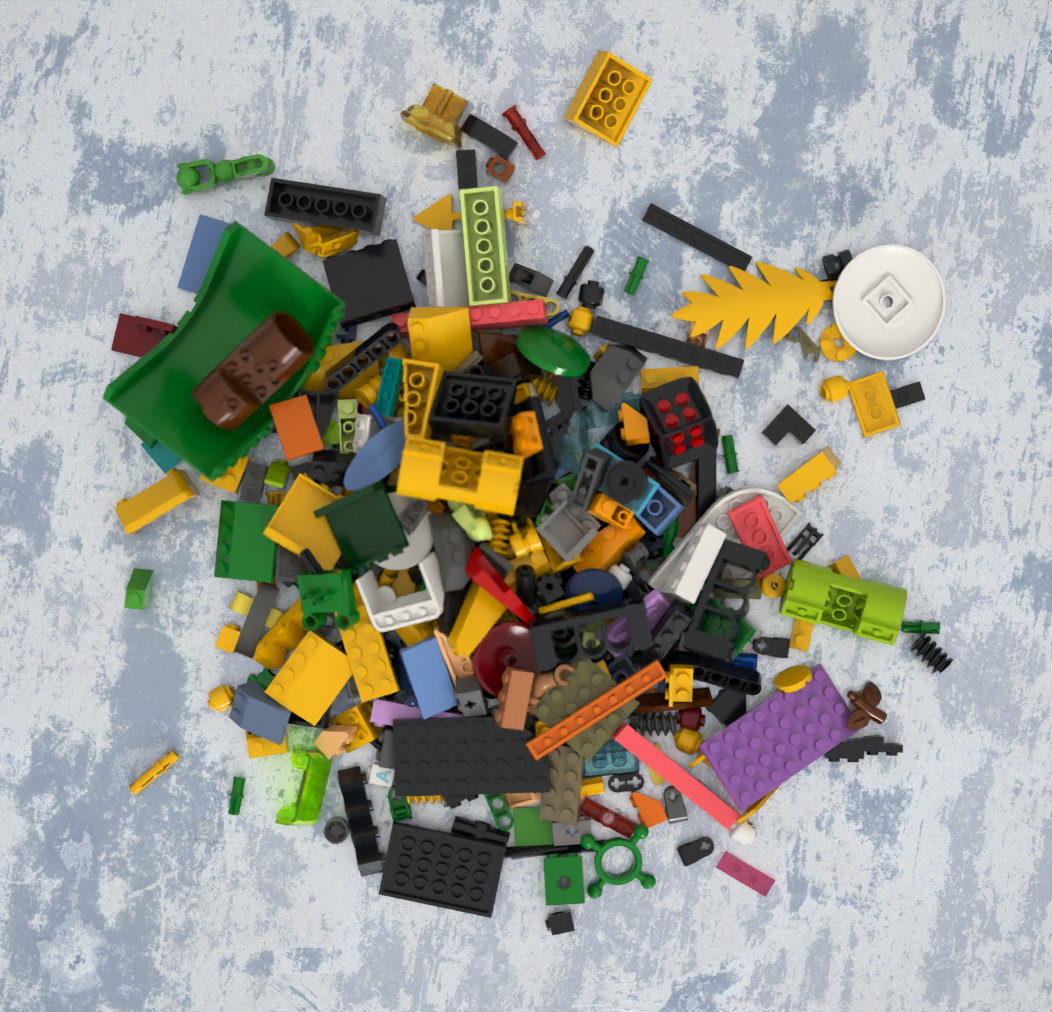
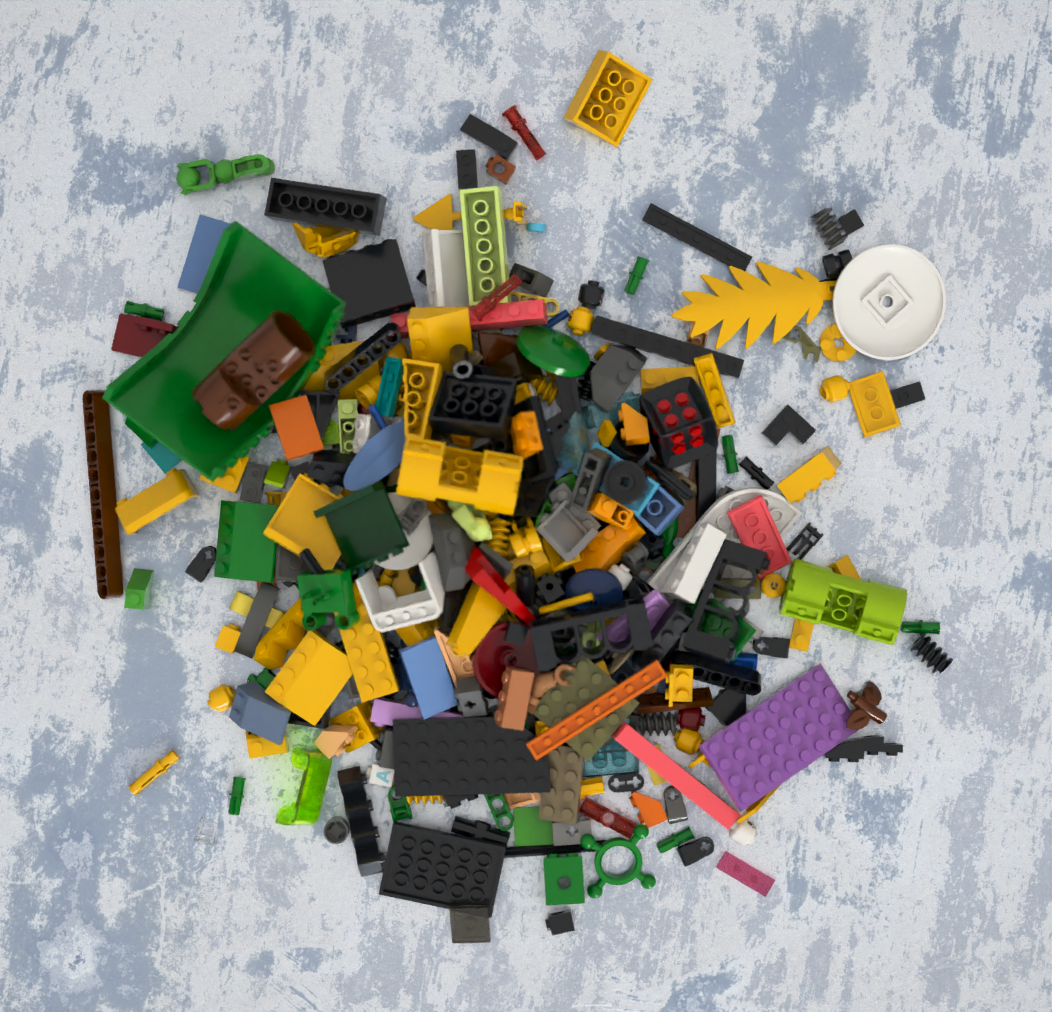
(102, 495): none -> reddish brown beam
(144, 310): none -> green pin
(200, 565): none -> black piece
(286, 245): yellow piece -> none
(438, 116): clear yellow piece -> none
(460, 361): none -> brick
(470, 924): none -> clear smoke tile
(486, 301): none -> clear red pin
(516, 633): none -> black tile
(536, 227): none -> medium azure tile
(539, 852): black bar -> none
(575, 272): black axle -> none
(606, 433): none -> yellow tile
(619, 659): none -> dark tan dish
(675, 840): none -> green axle
(714, 390): none -> yellow tile
(756, 473): none -> black pin
(793, 678): yellow tile -> none
(829, 227): none -> dark grey piece
(851, 222): none -> black tile

